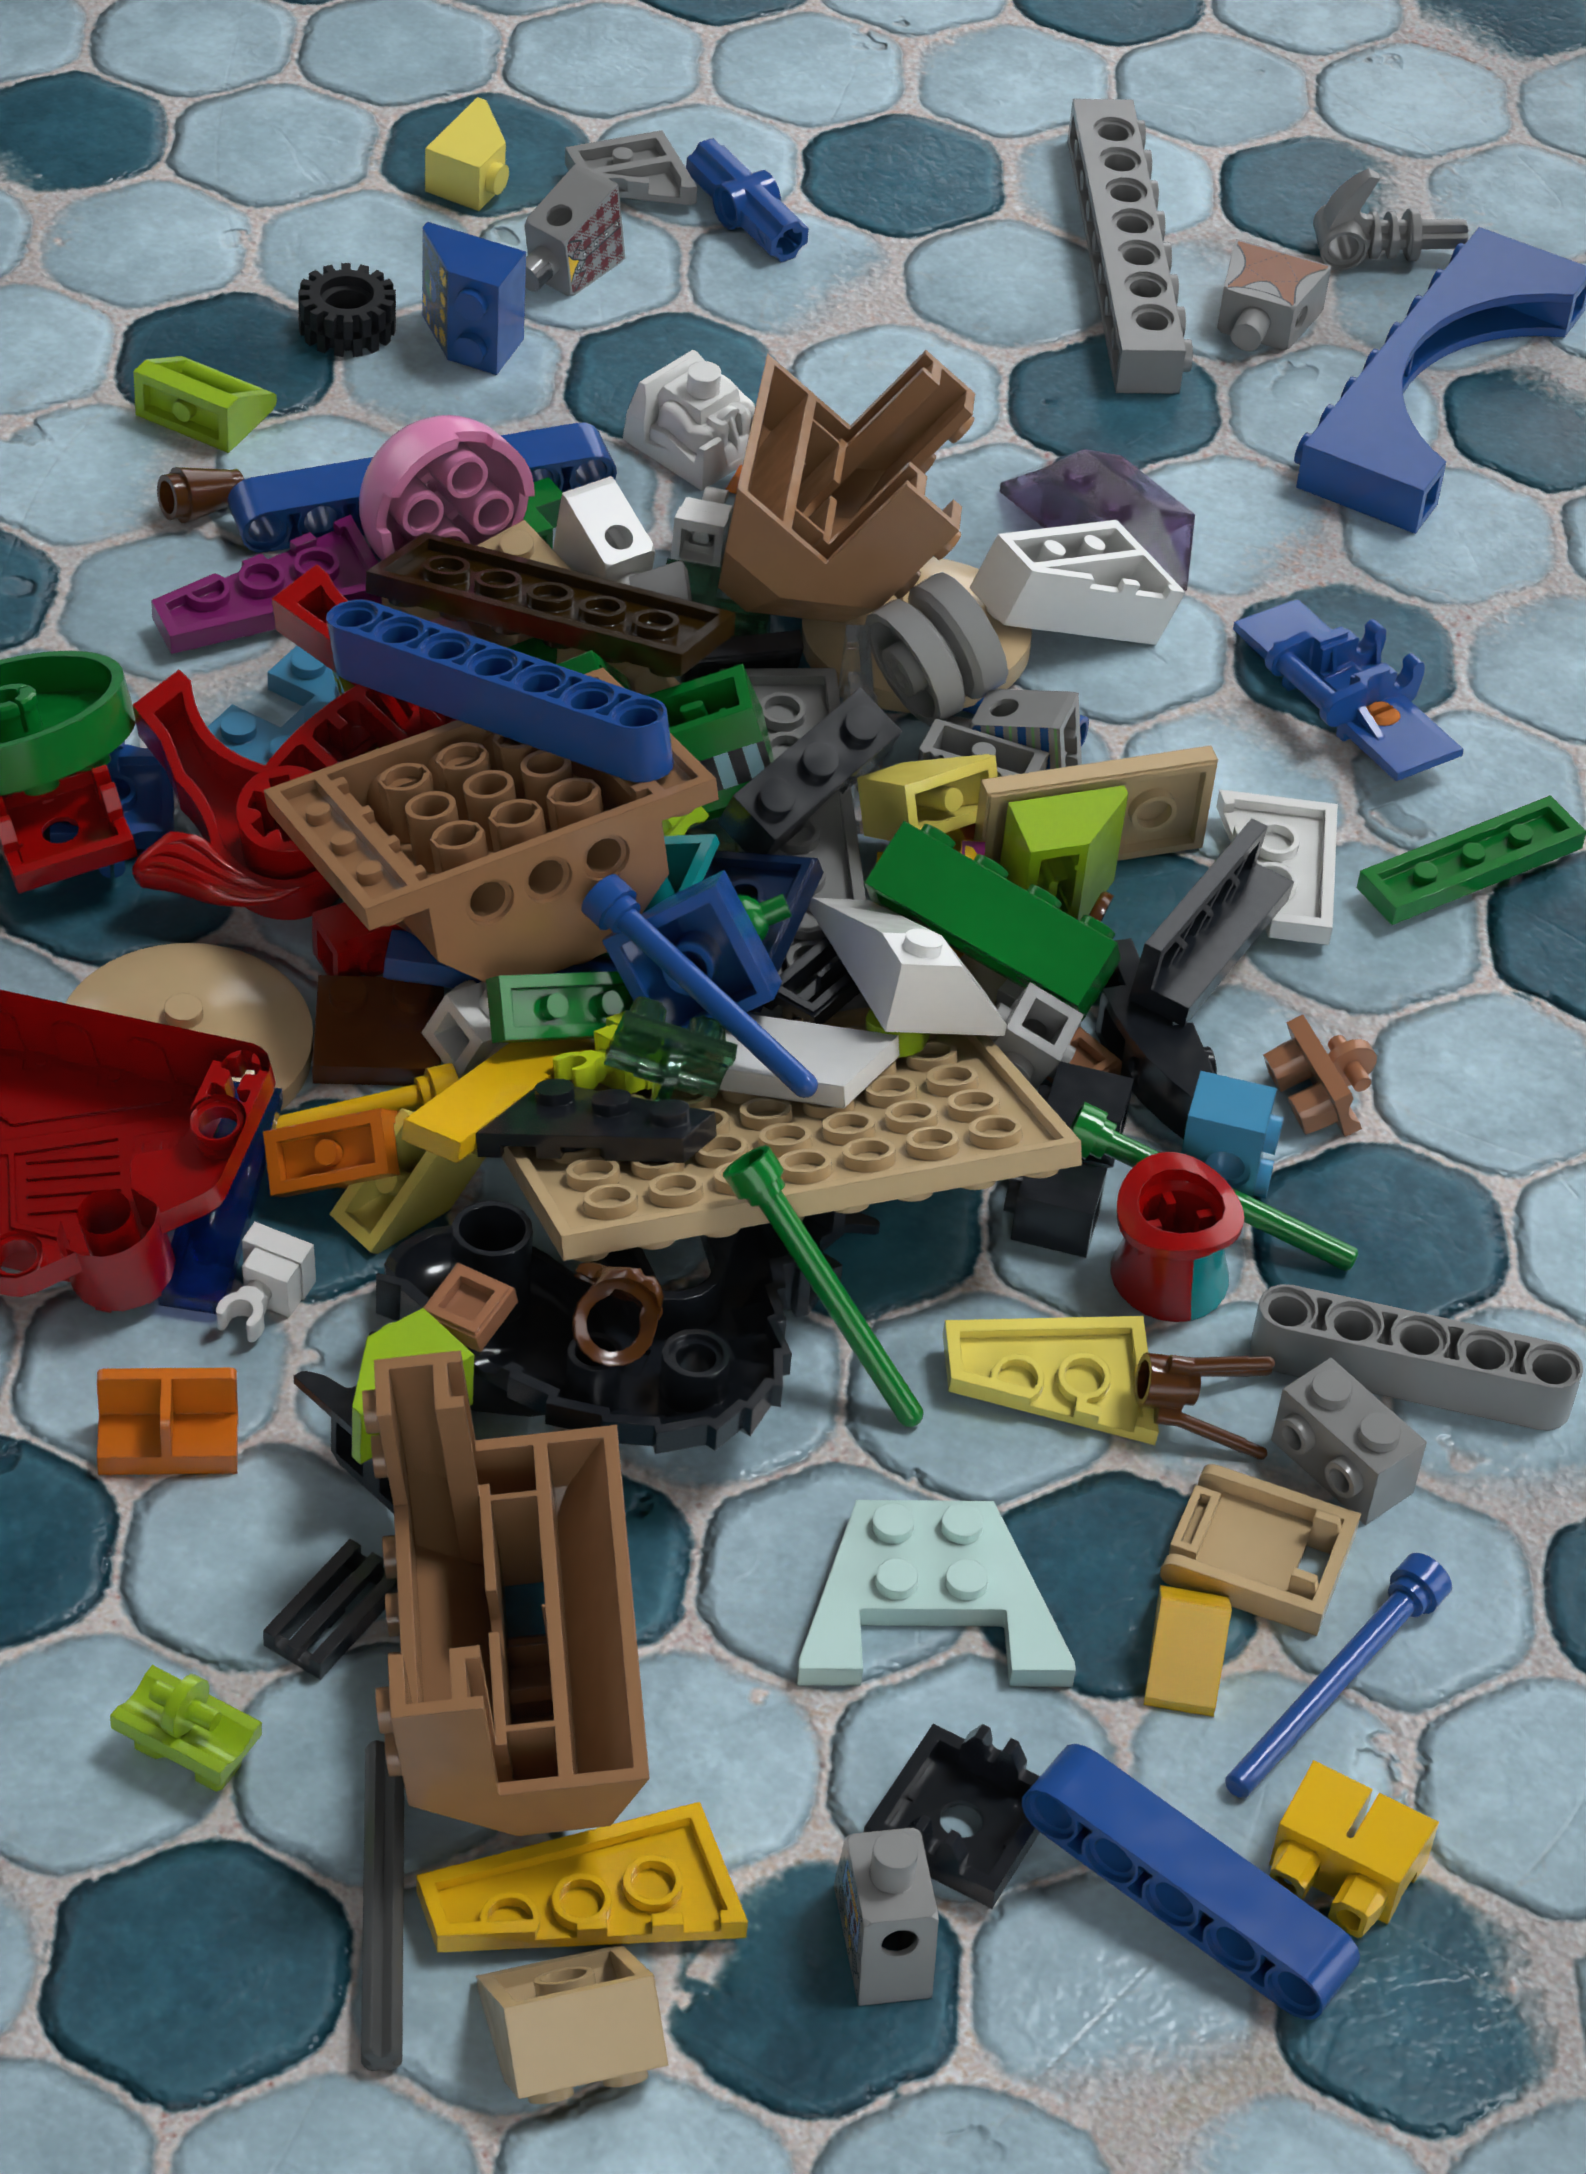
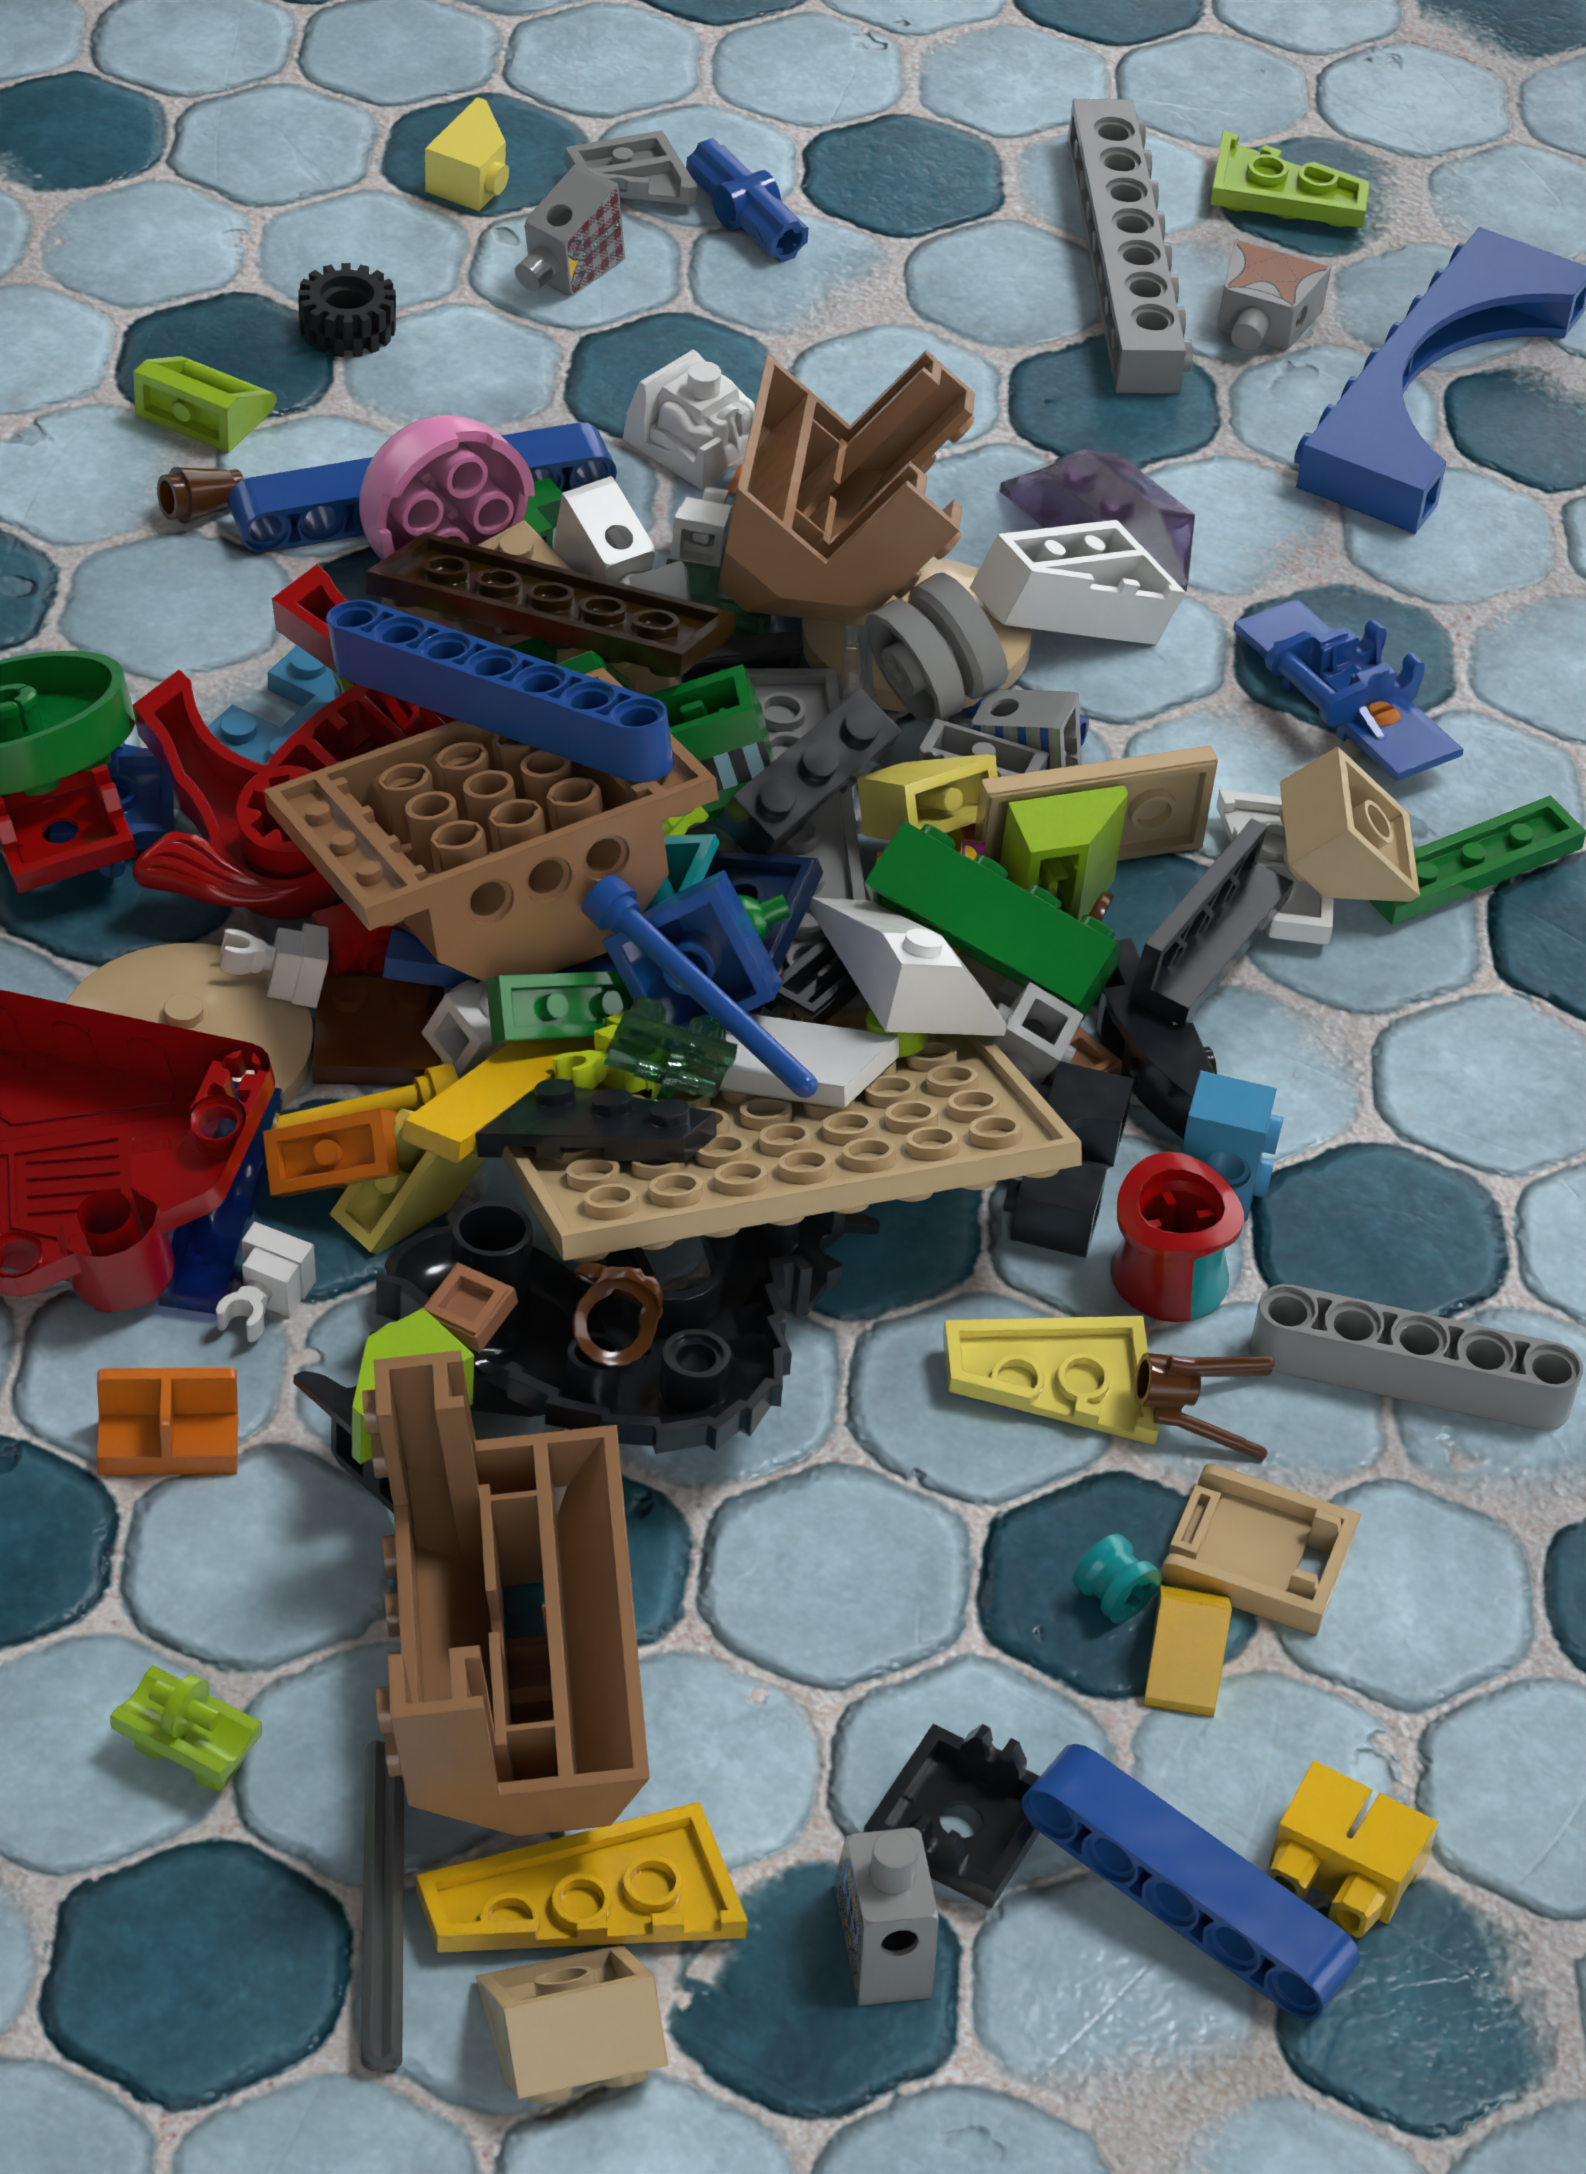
(241, 604): magenta wing -> none
(293, 964): none -> white piece
(313, 1595): black tile -> none
(473, 297): blue slope -> none
(759, 1181): green piece -> none
(931, 1569): light aqua wing -> none
(1100, 1138): green piece -> none
(1117, 1578): none -> teal wheel
(1290, 191): none -> lime wing
(1330, 1073): nougat hips -> none
(1347, 833): none -> tan slope
(1348, 234): light grey piece -> none
(1348, 1440): light grey brick -> none
(1415, 1589): blue piece -> none

